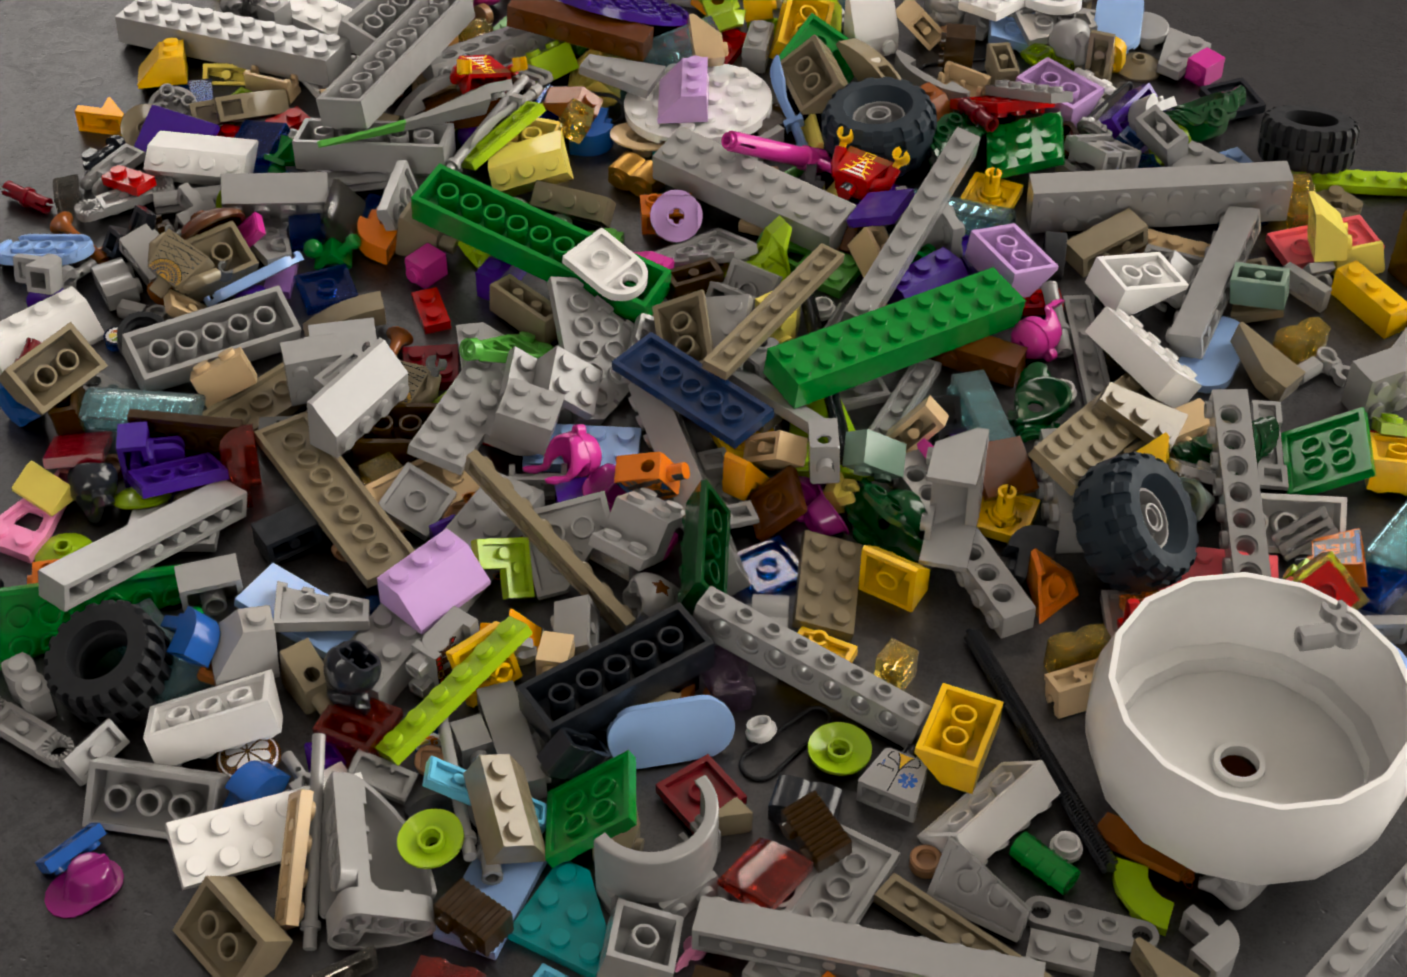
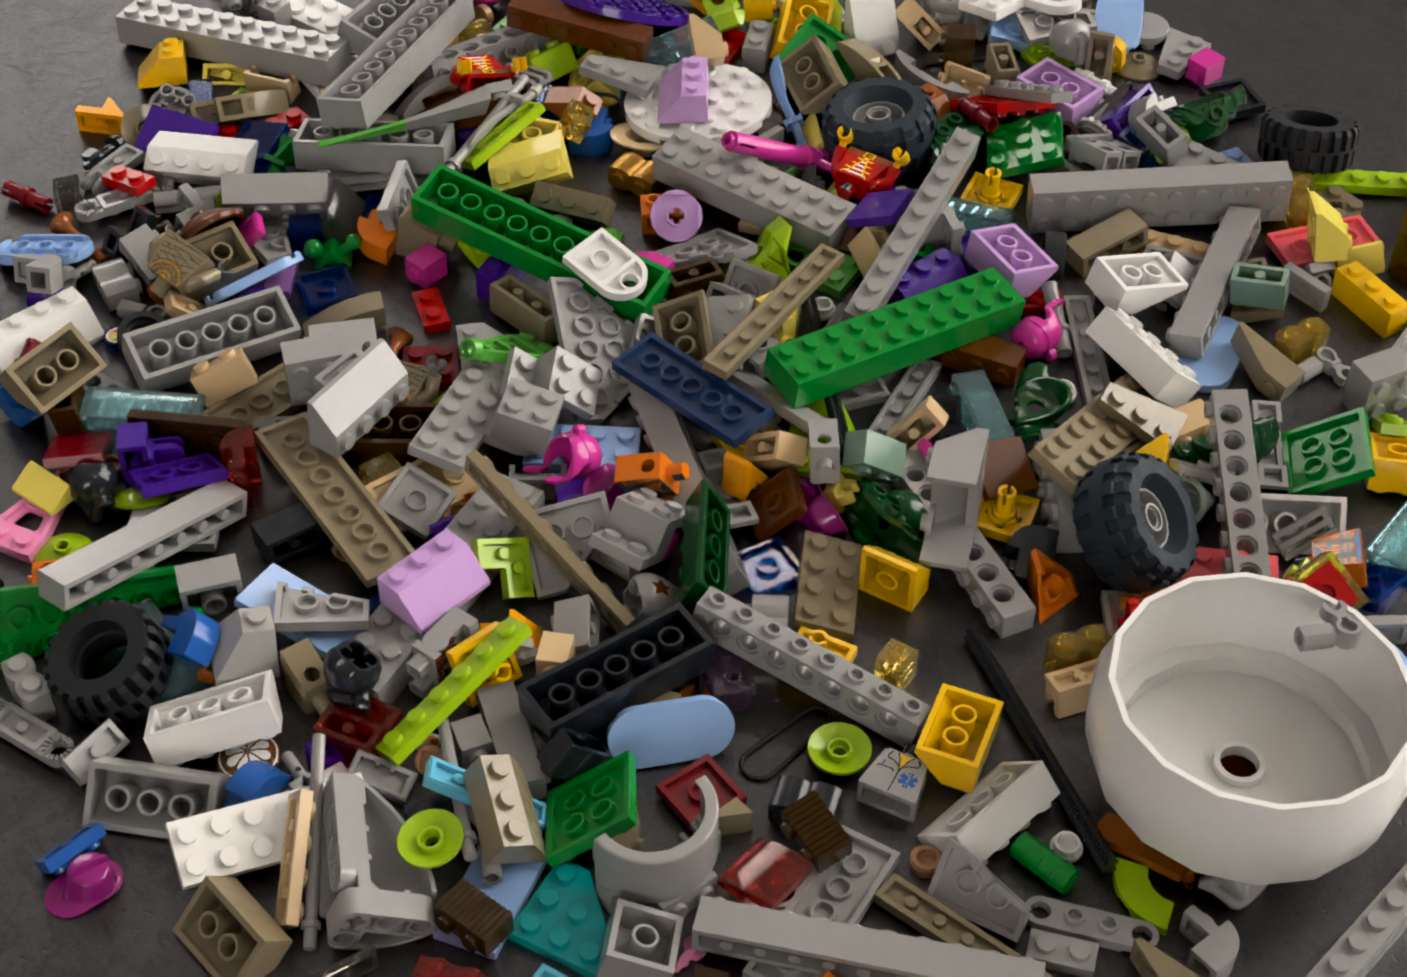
(760, 729): white plate -> none

